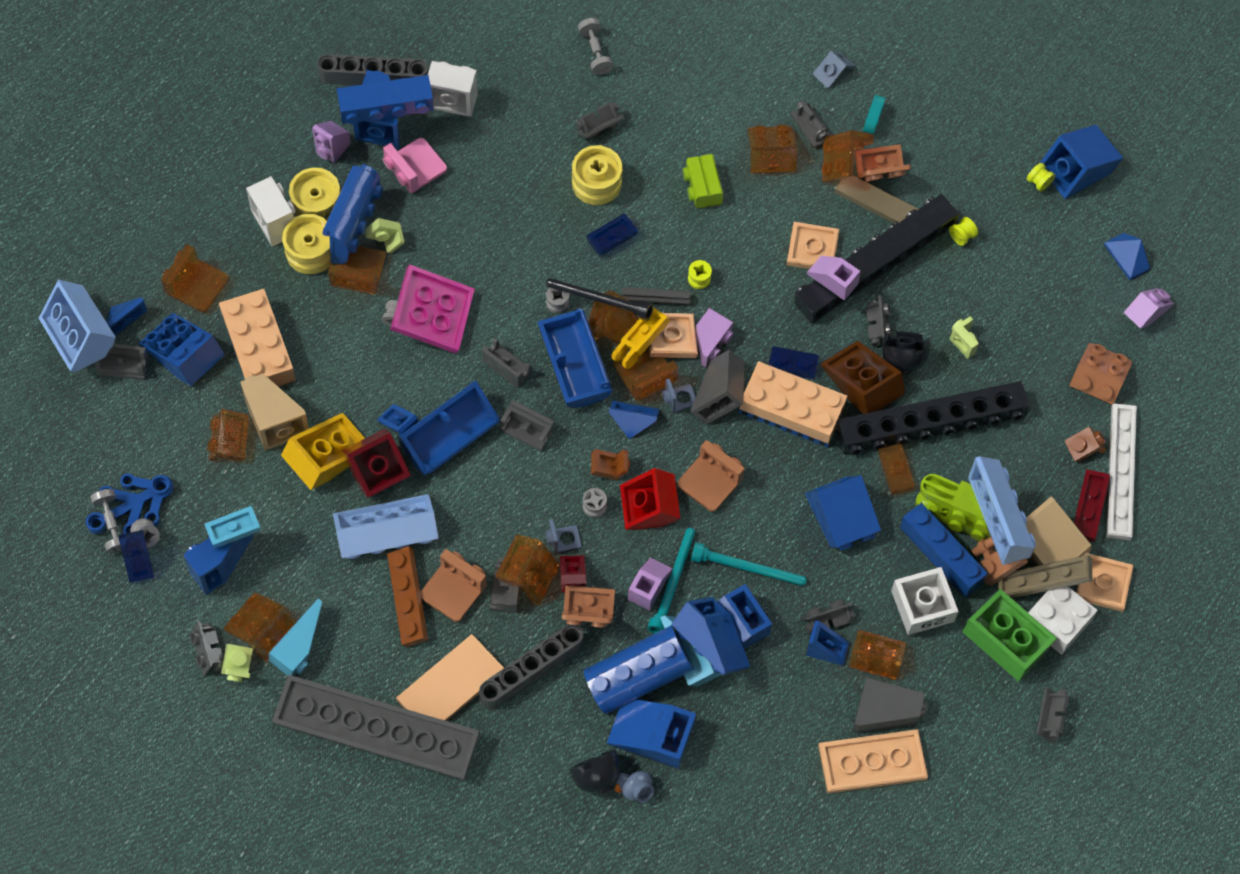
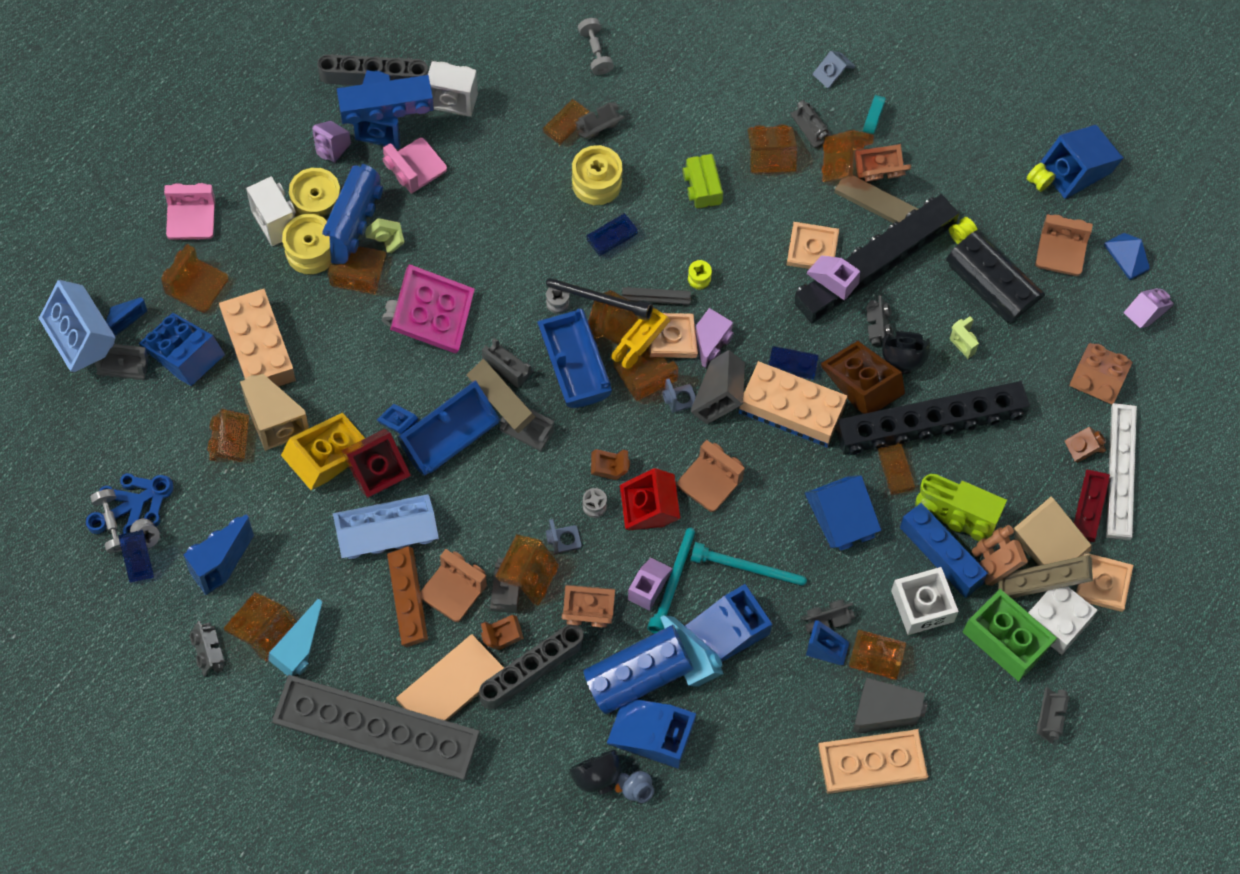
(190, 211): none -> bright pink bracket
(232, 527): medium azure plate -> none
(236, 662): yellowish green bracket -> none
(501, 396): none -> dark tan tile
(502, 632): none -> dark orange bracket
(563, 124): none -> clear orange plate
(572, 571): dark red slope -> none
(632, 417): blue slope -> none
(712, 634): blue slope -> none
(994, 276): none -> black container
(1001, 510): light blue slope -> none
(1063, 245): none -> nougat bracket

